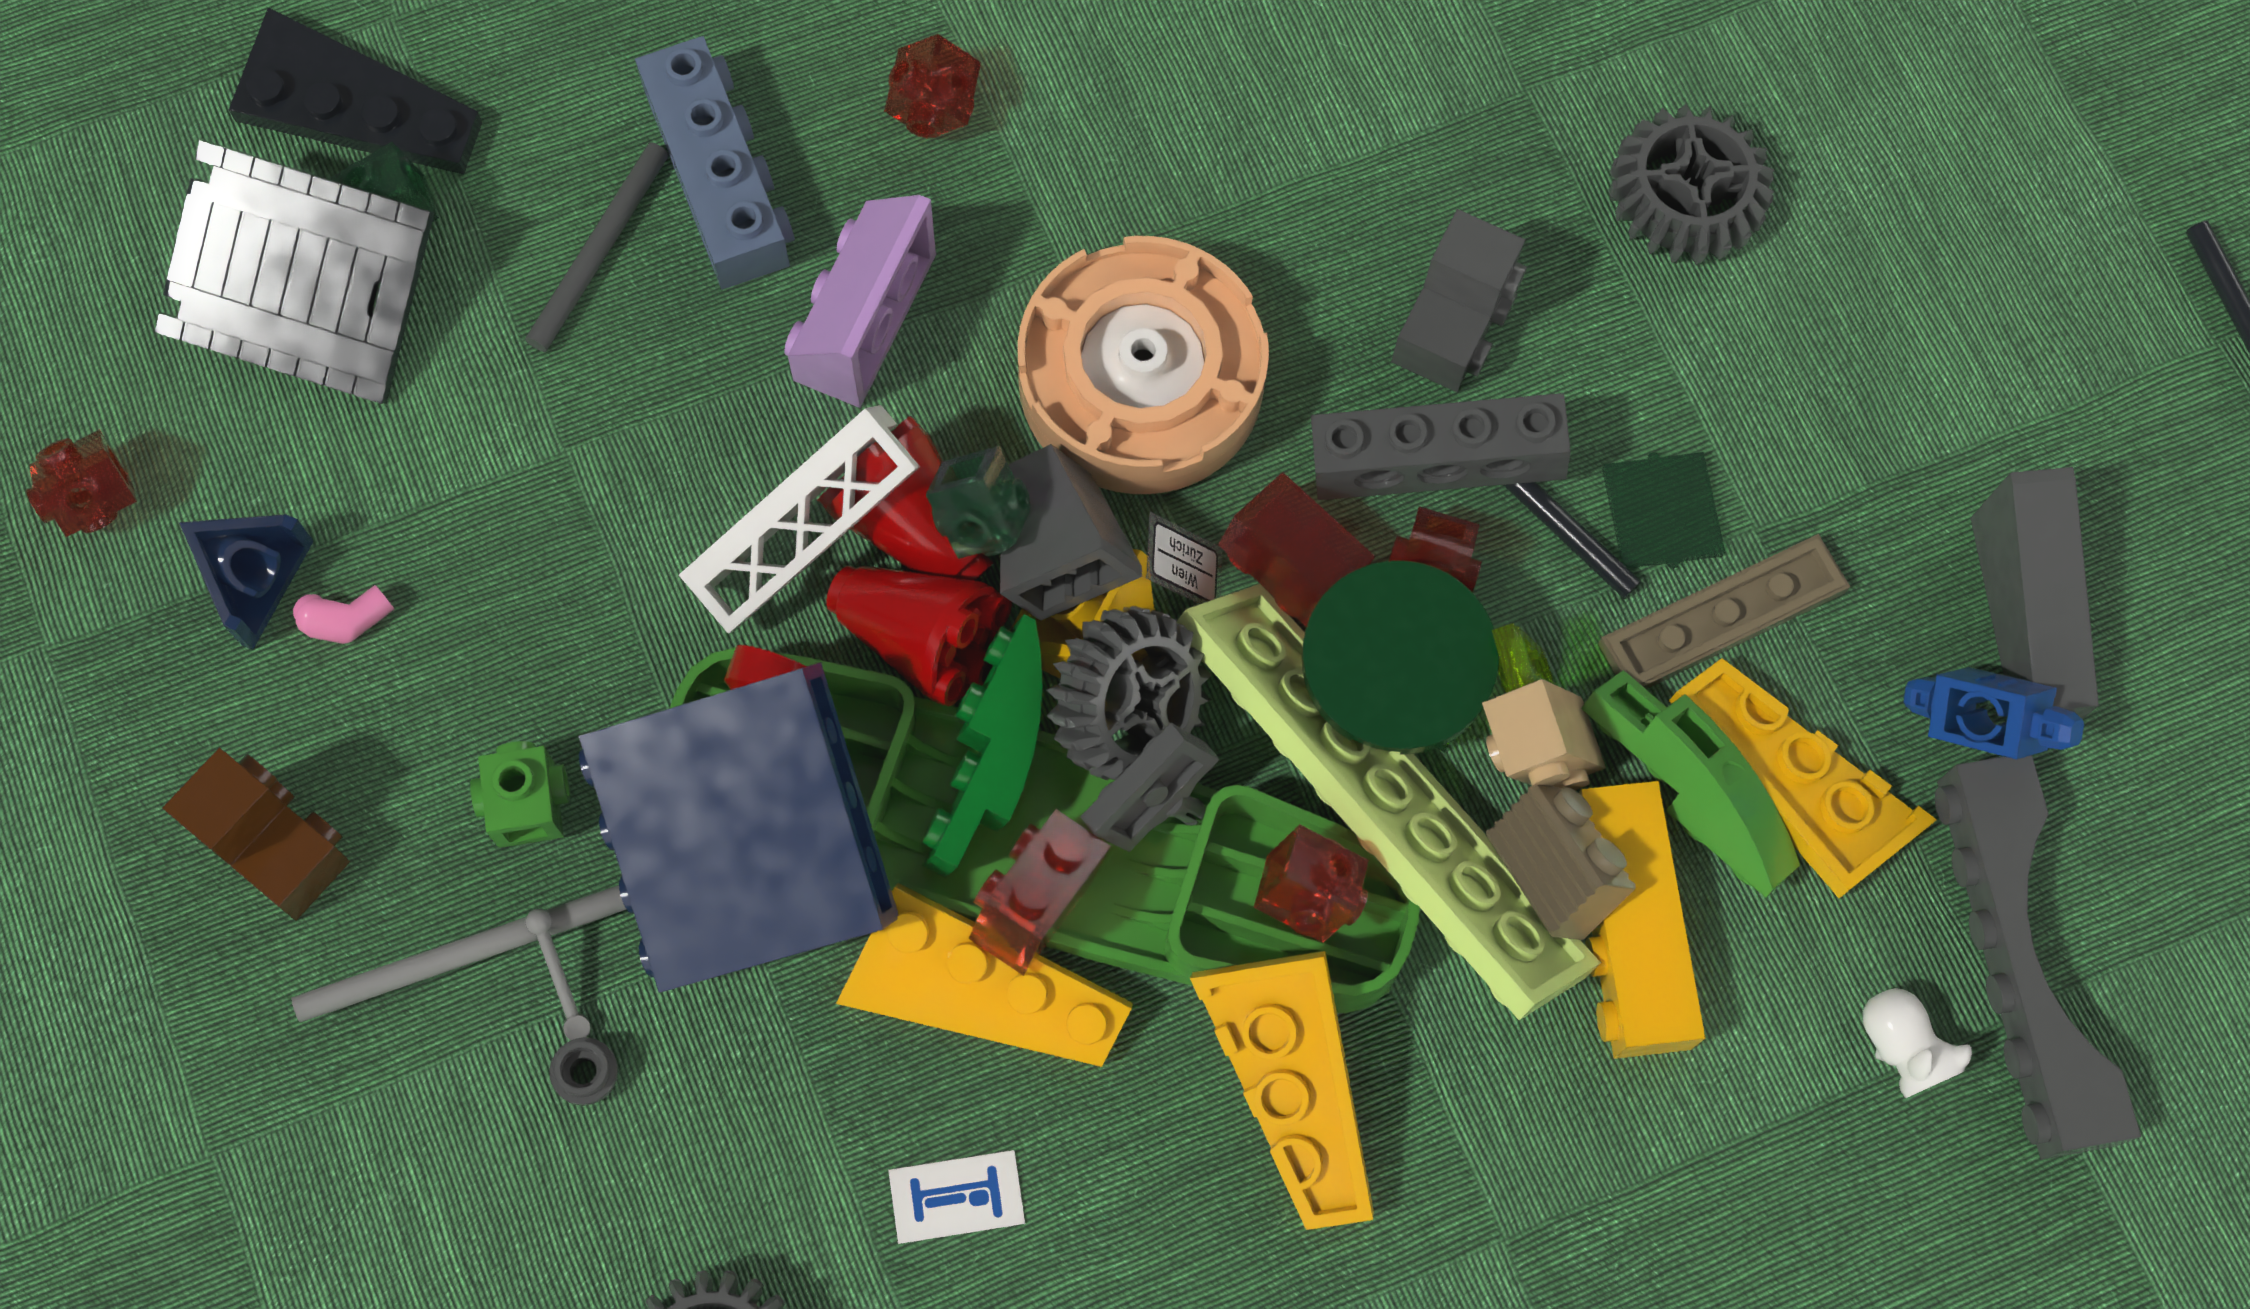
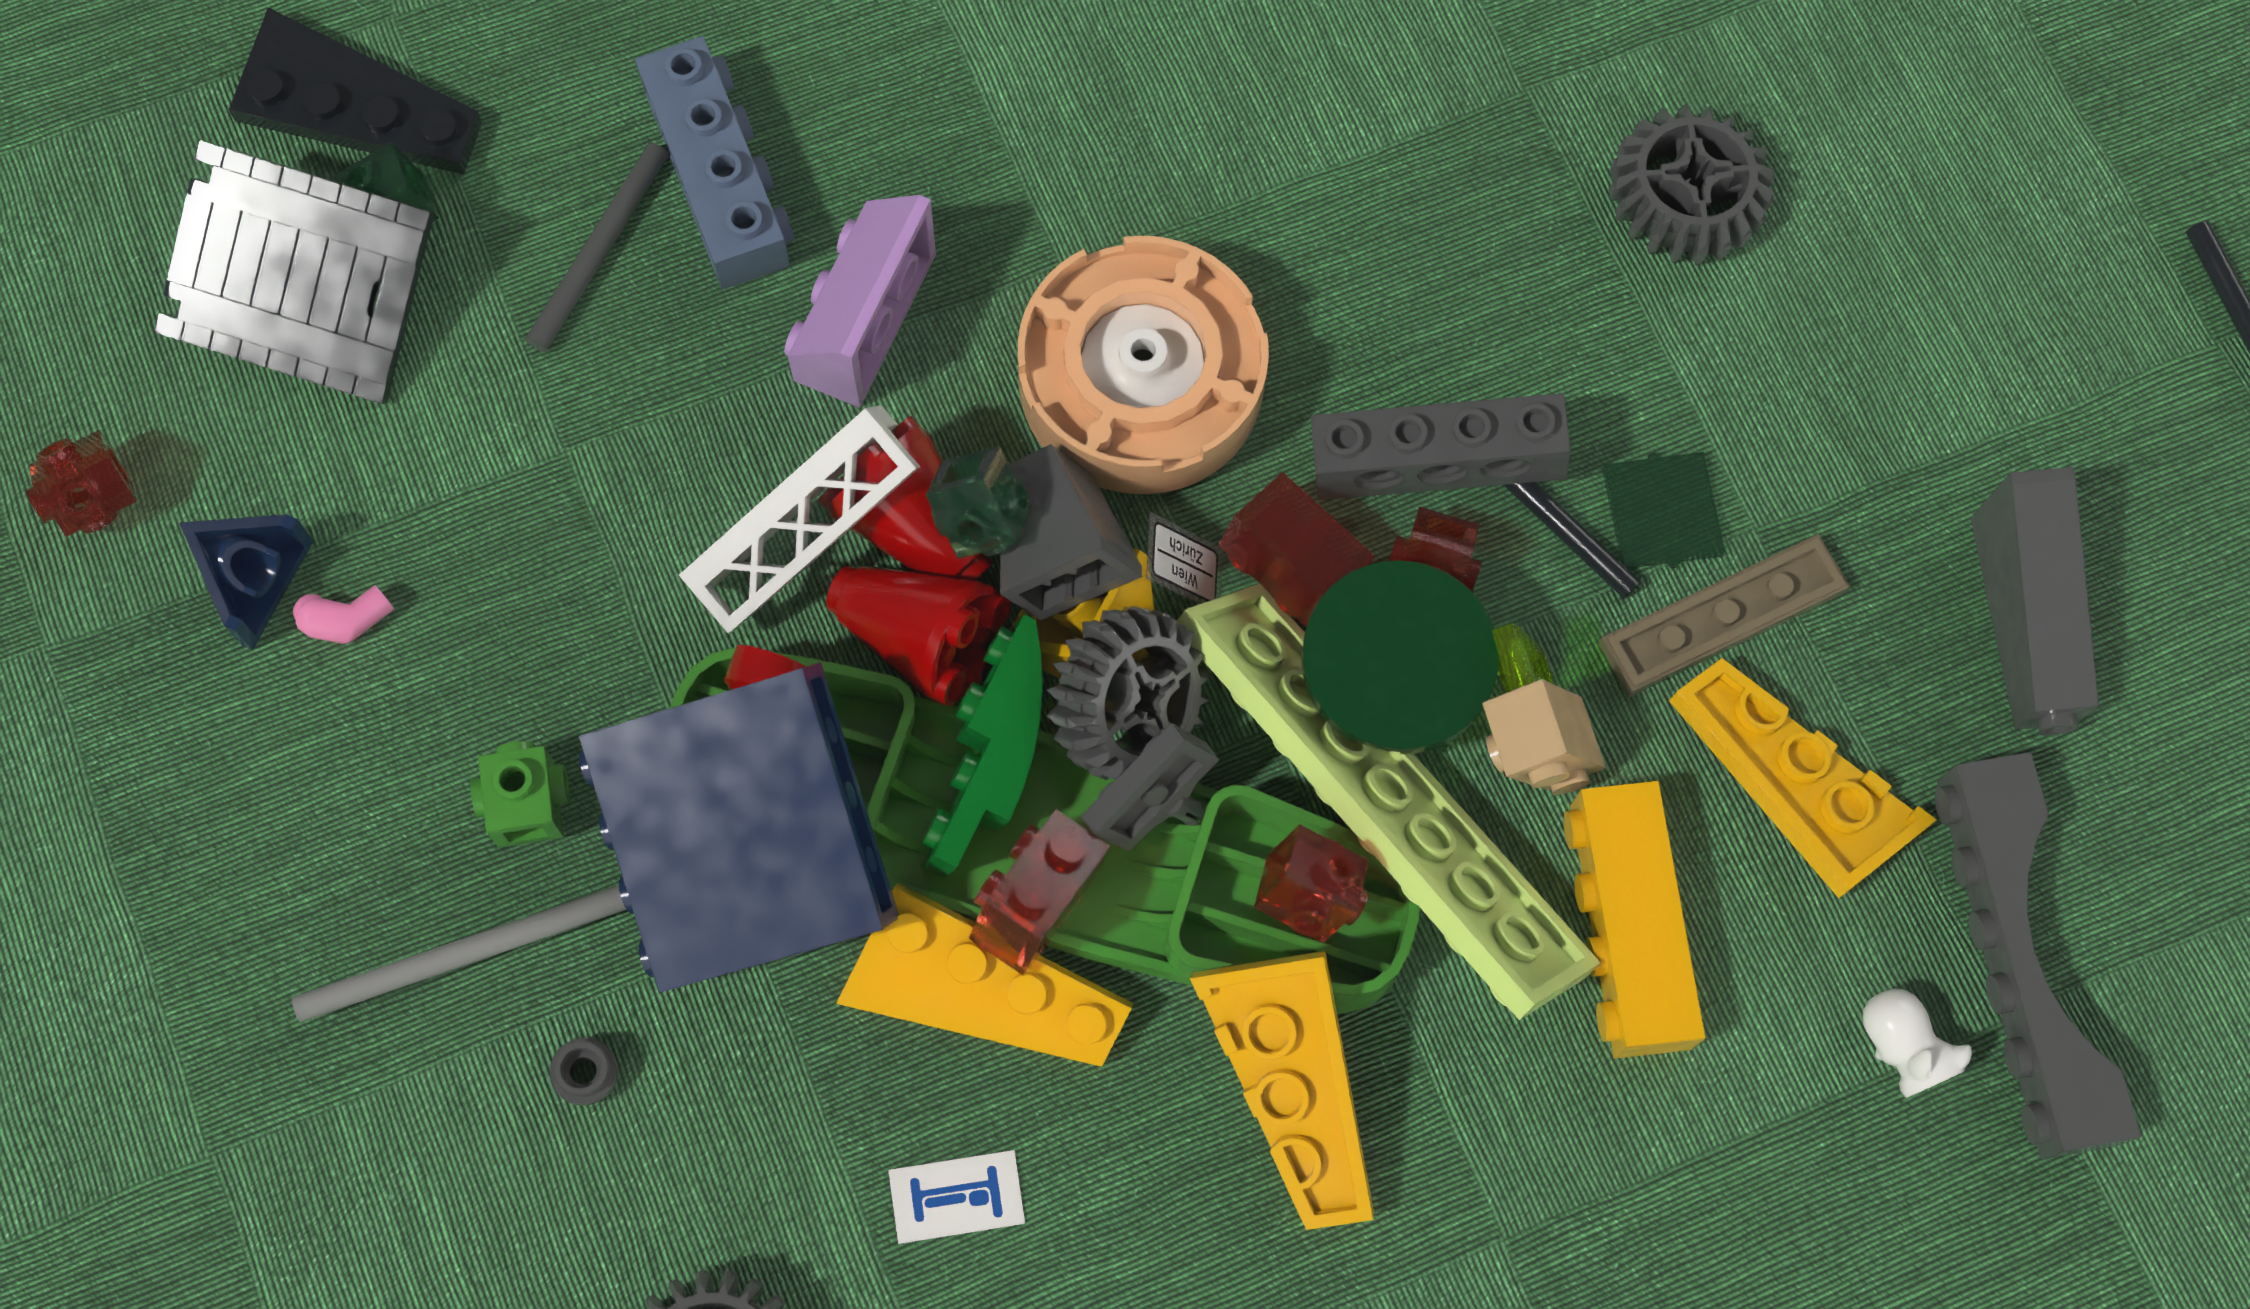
(246, 822): reddish brown brick -> none
(575, 1024): light grey hinge -> none
(932, 87): clear red brick -> none
(1464, 292): dark grey brick -> none
(1561, 860): dark tan brick -> none
(1718, 790): bright green slope -> none
(2031, 720): blue piece -> none

